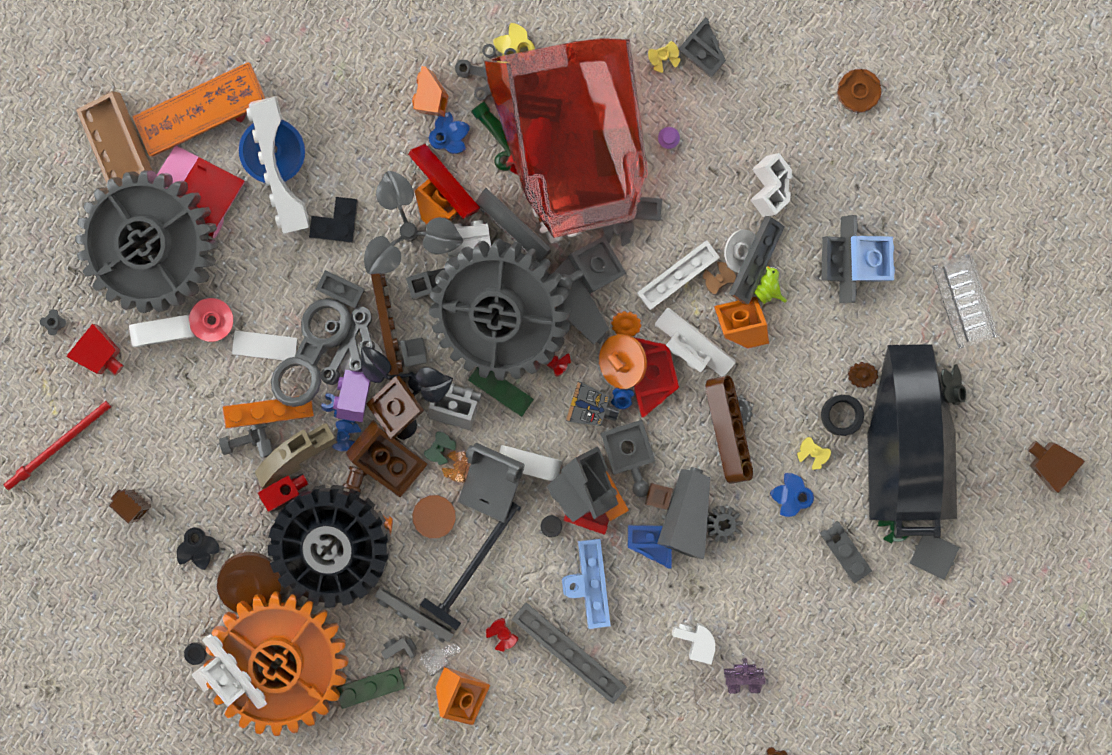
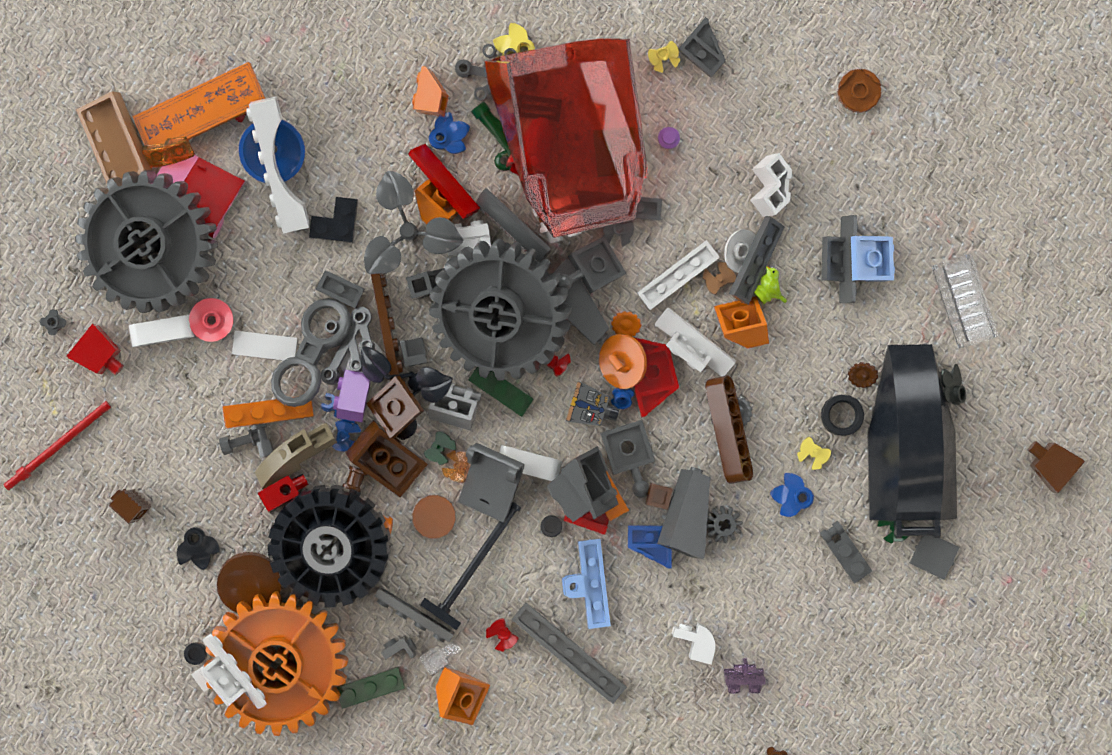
(171, 152): none -> clear orange slope

